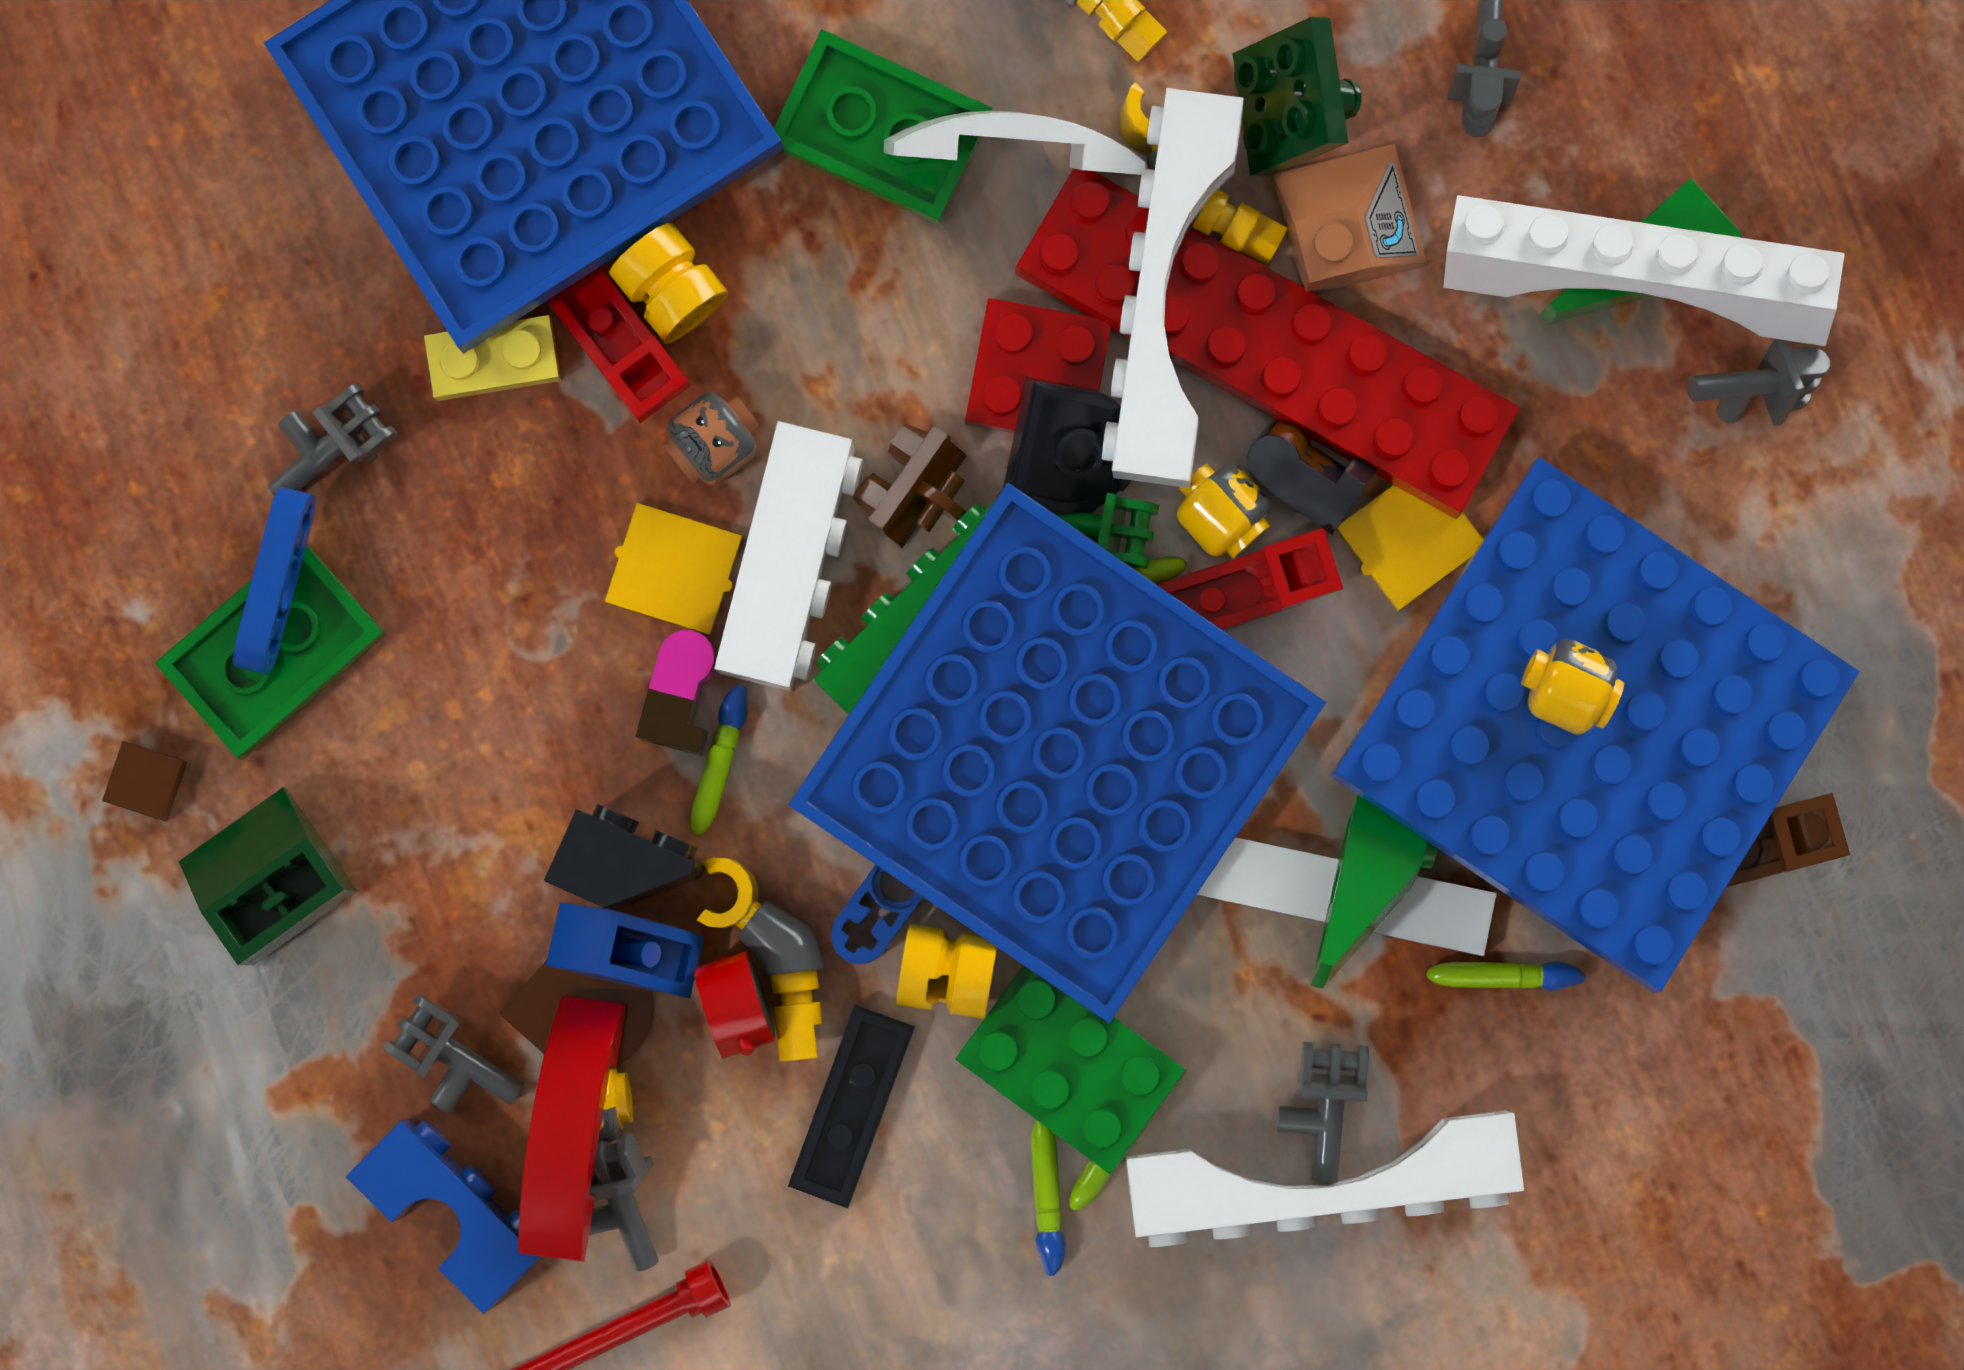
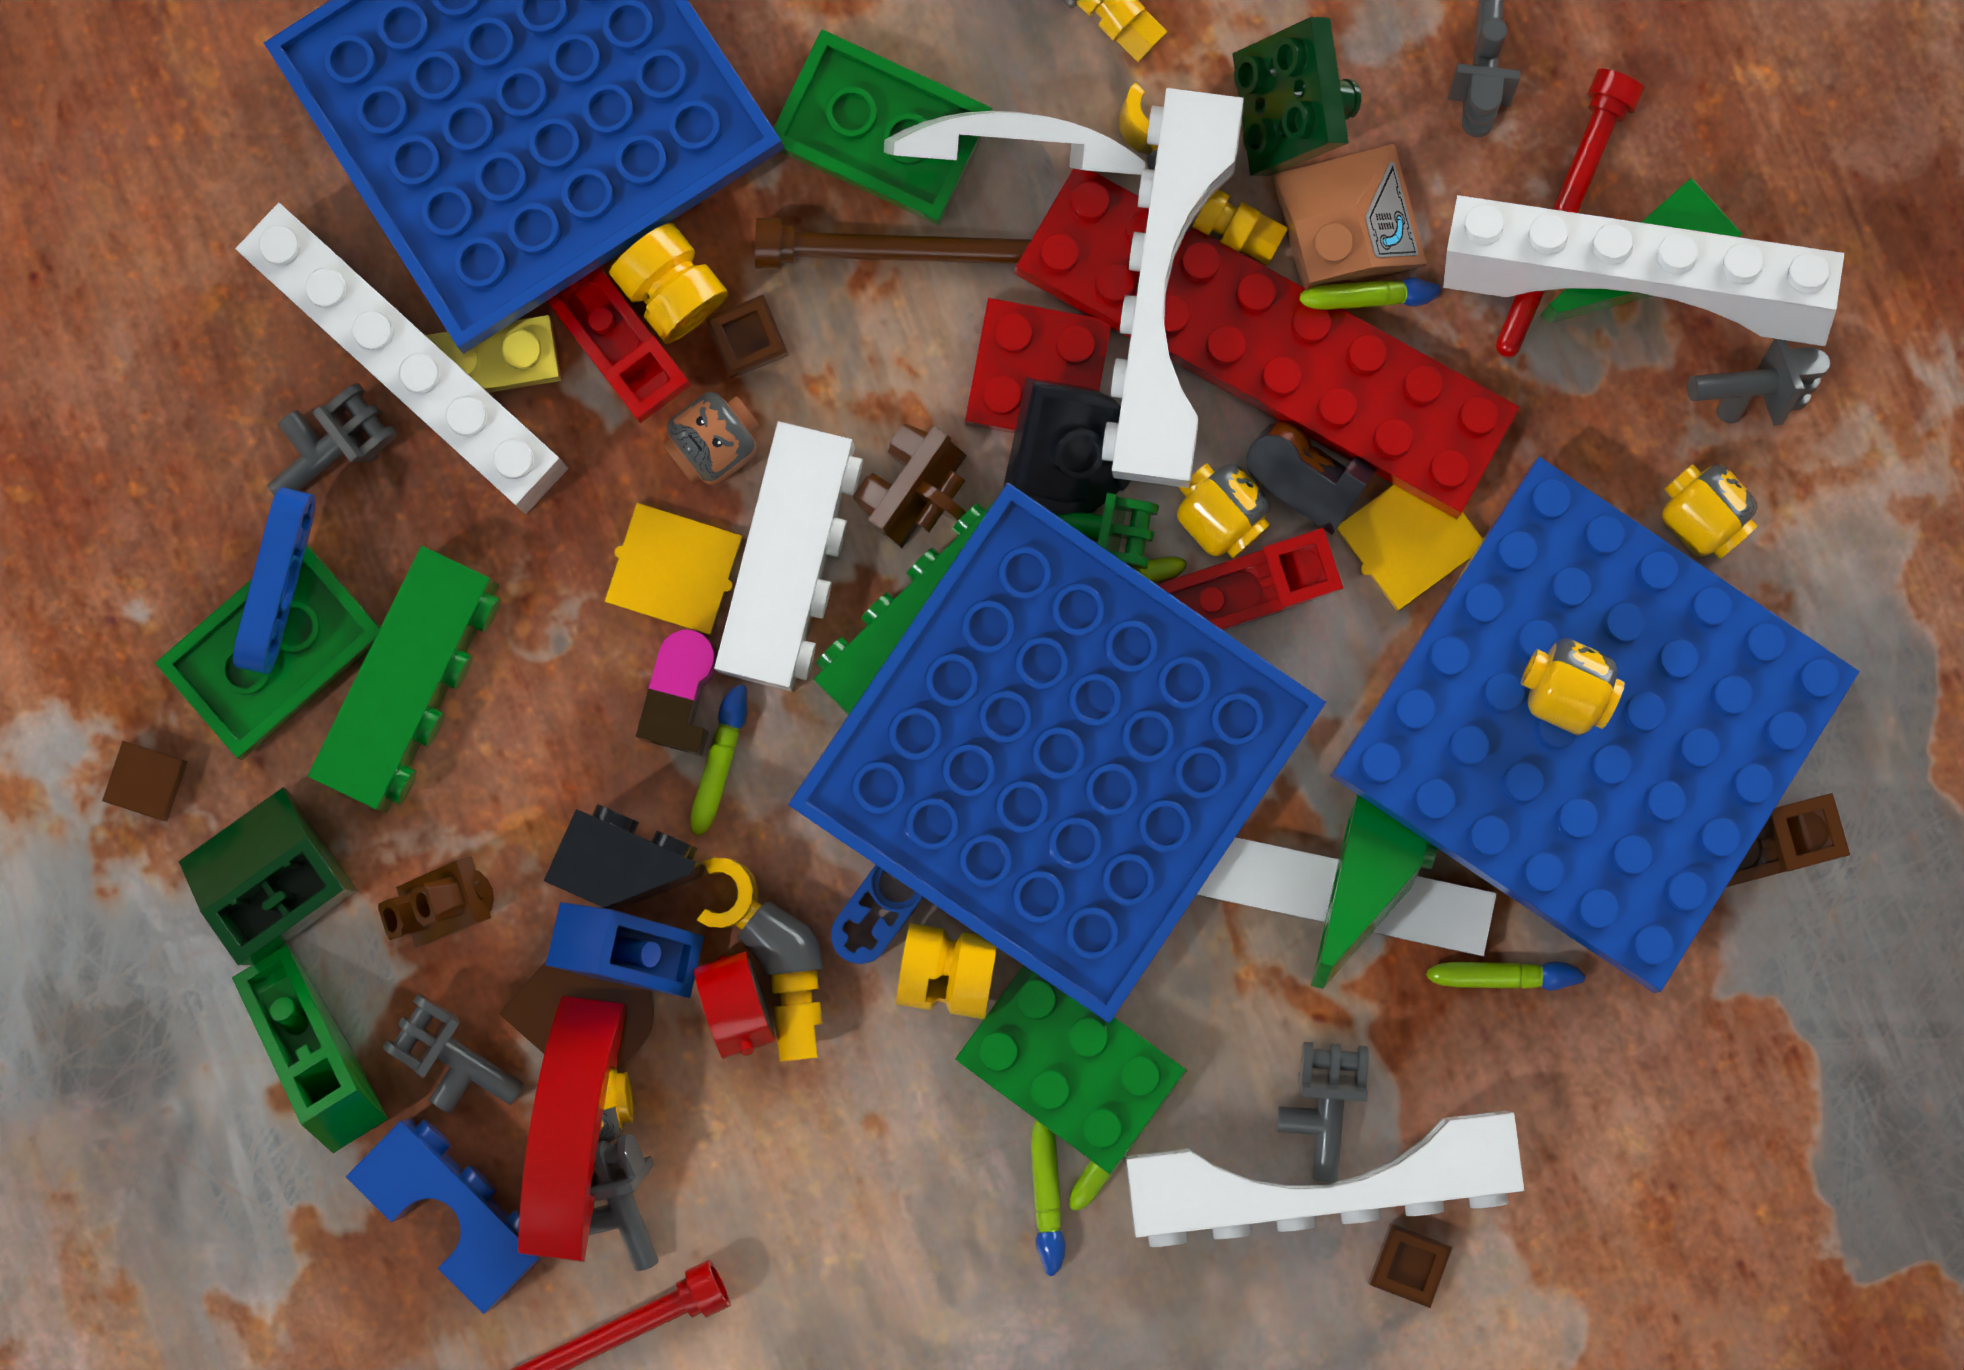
(308, 1051): none -> green slope
(402, 358): none -> white arch
(405, 680): none -> green brick
(438, 903): none -> reddish brown hips
(747, 336): none -> reddish brown tile
(780, 244): none -> reddish brown piece
(851, 1106): black tile -> none
(1409, 291): none -> lime piece
(1410, 1265): none -> reddish brown tile
(1612, 98): none -> red piece
(1709, 510): none -> yellow head

